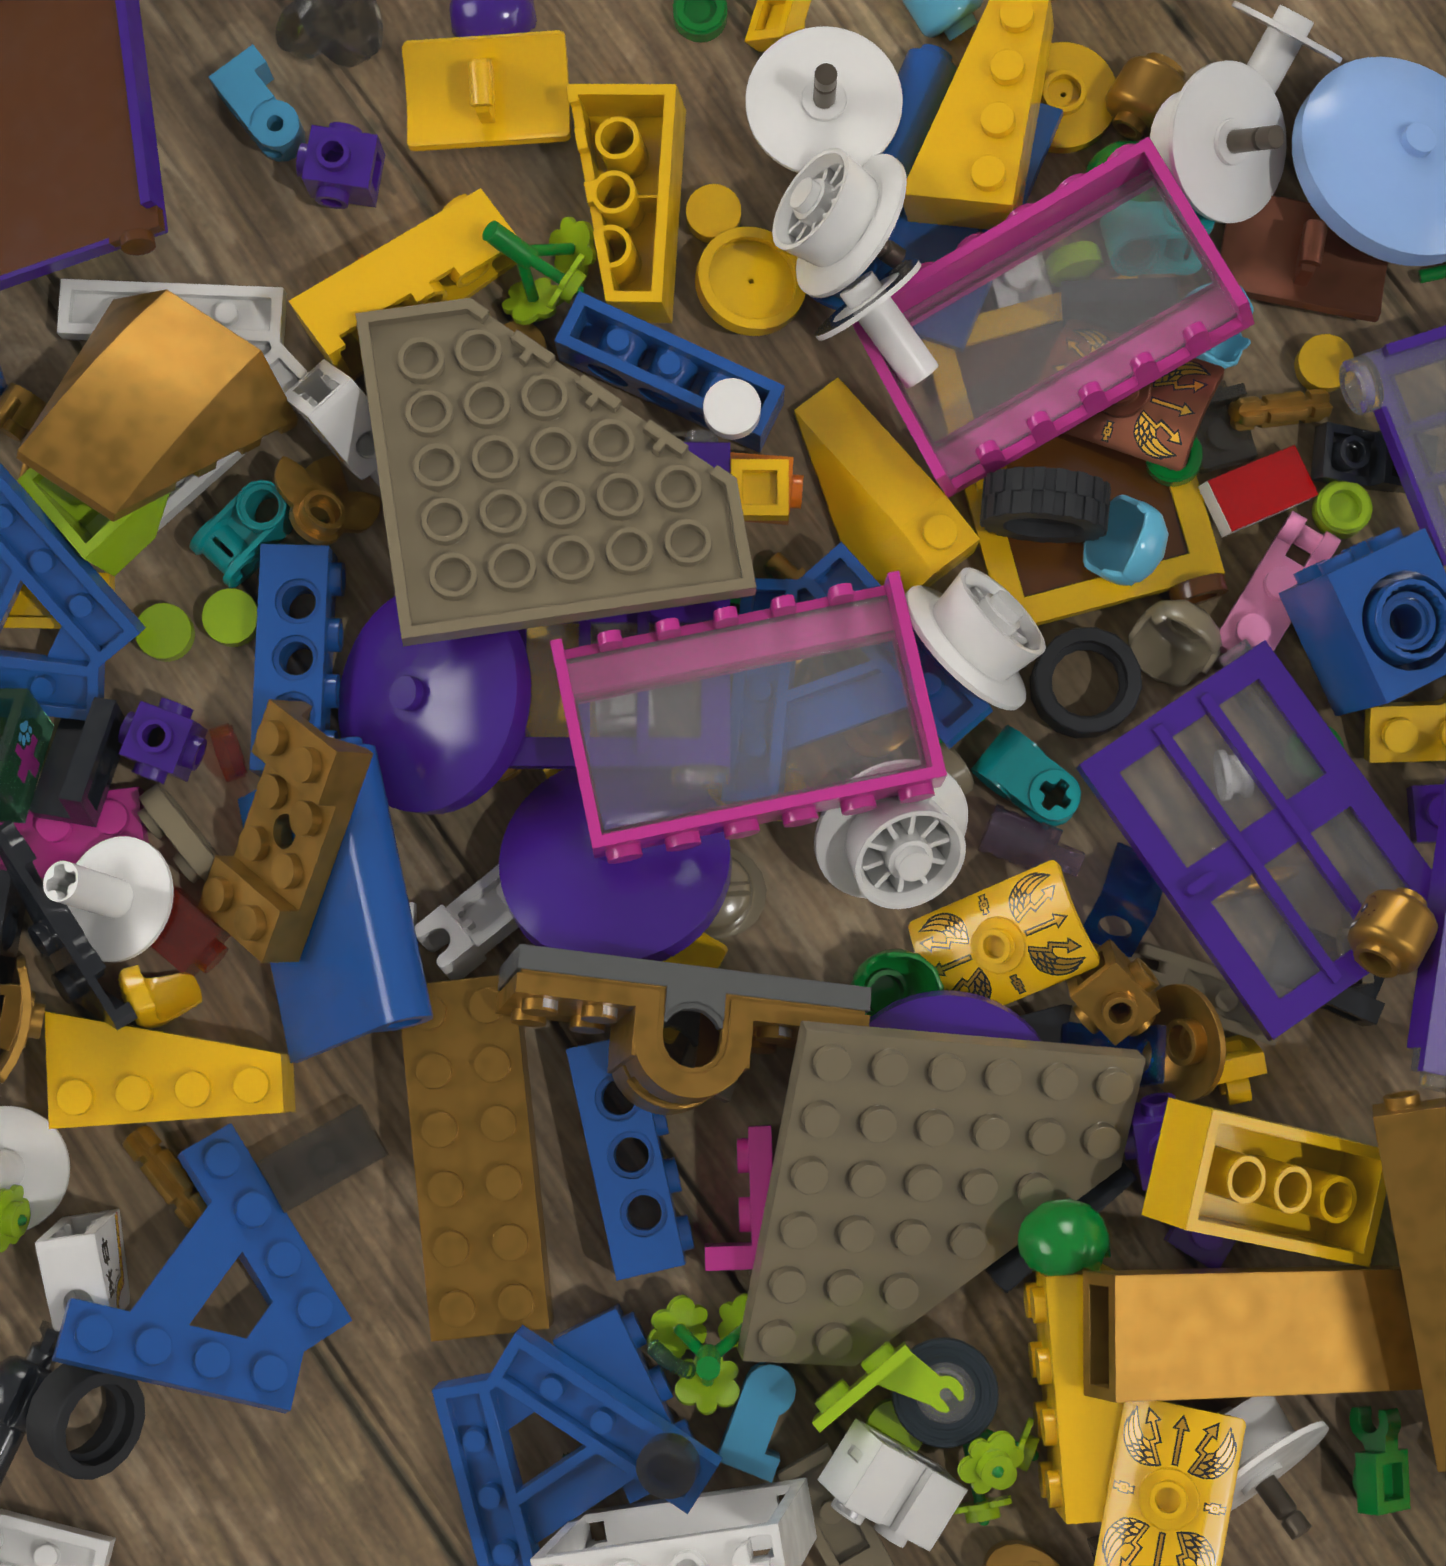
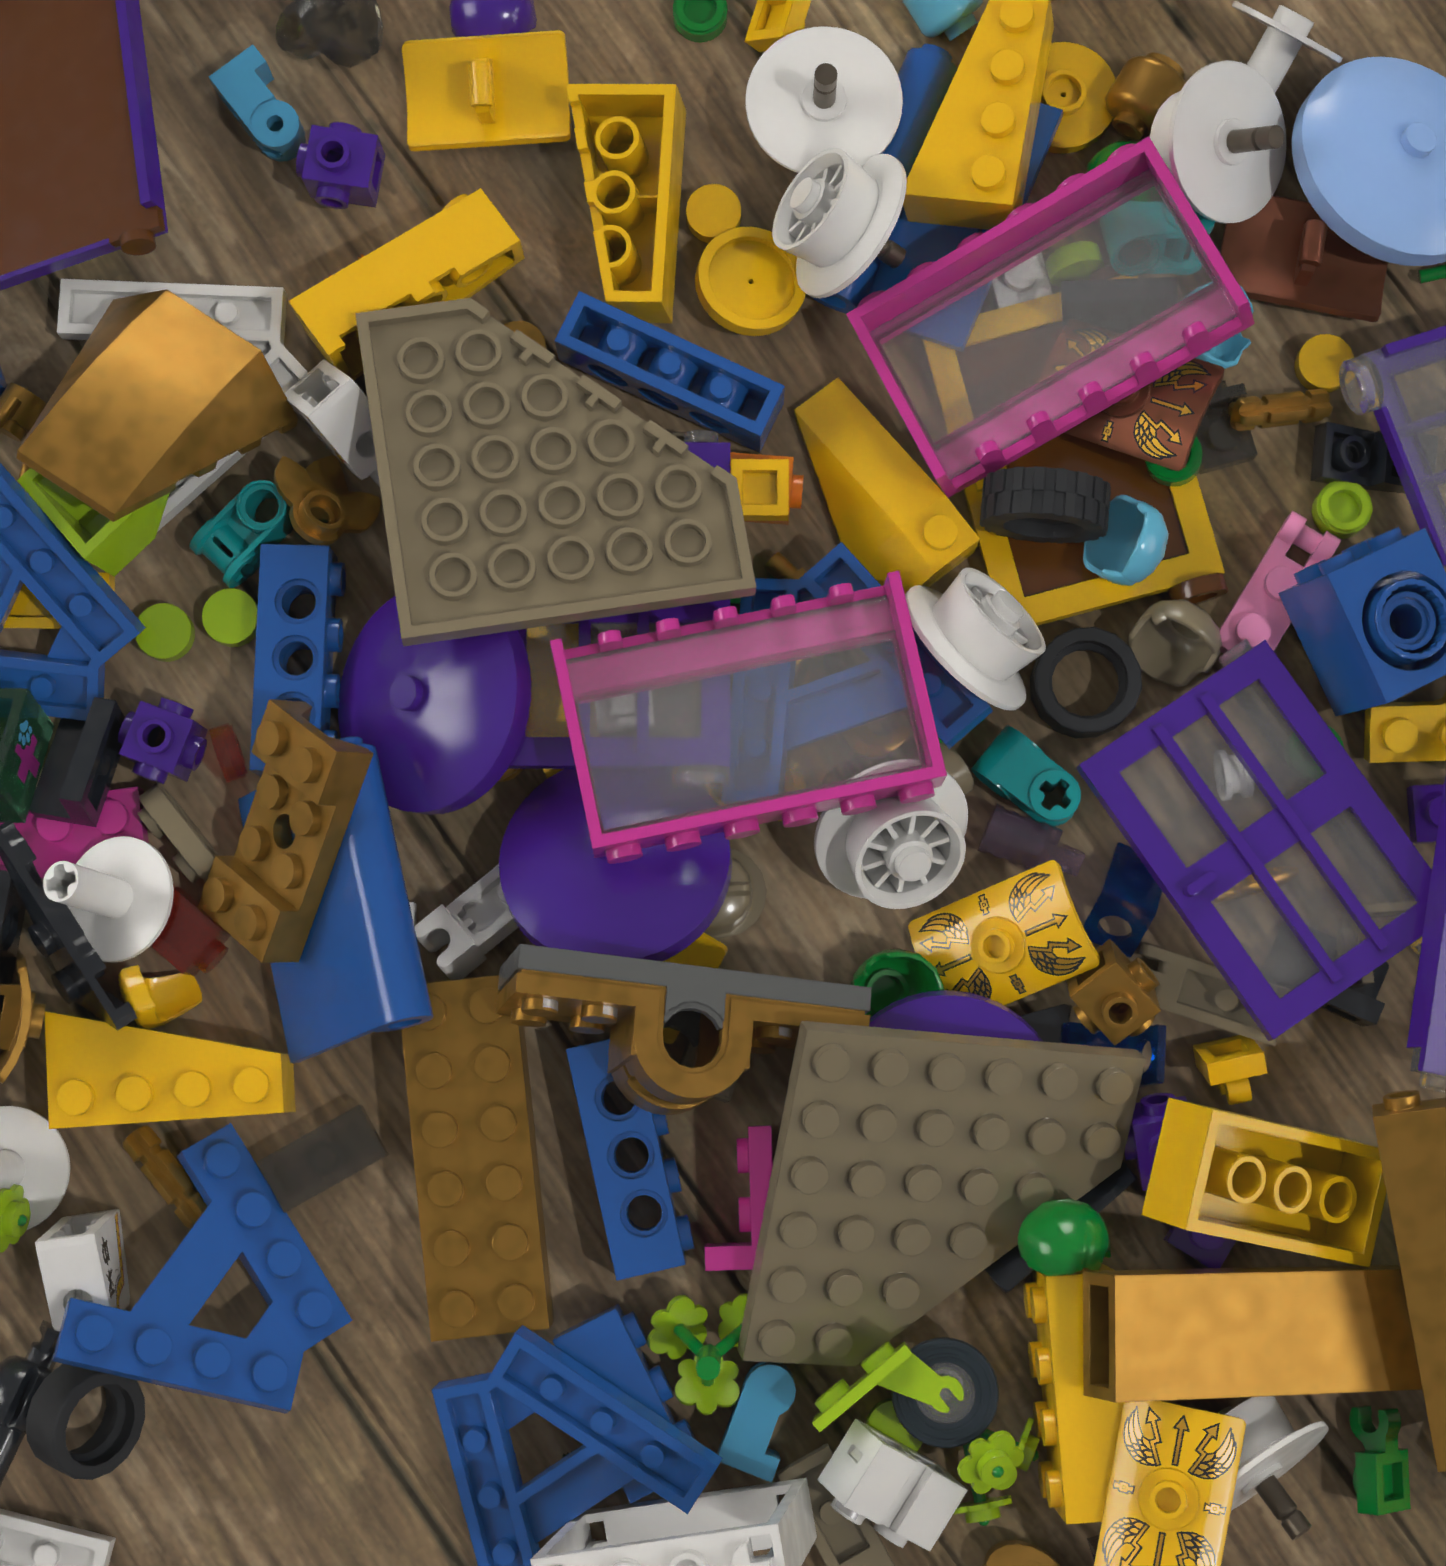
(537, 299): lime plant -> none
(668, 1465): clear smoke tile -> none
(669, 1359): clear green leg -> none
(732, 408): white tile -> none
(871, 305): white piece -> none
(1193, 1042): pearl gold dish -> none
(1258, 490): red tile -> none
(1392, 932): pearl gold head -> none

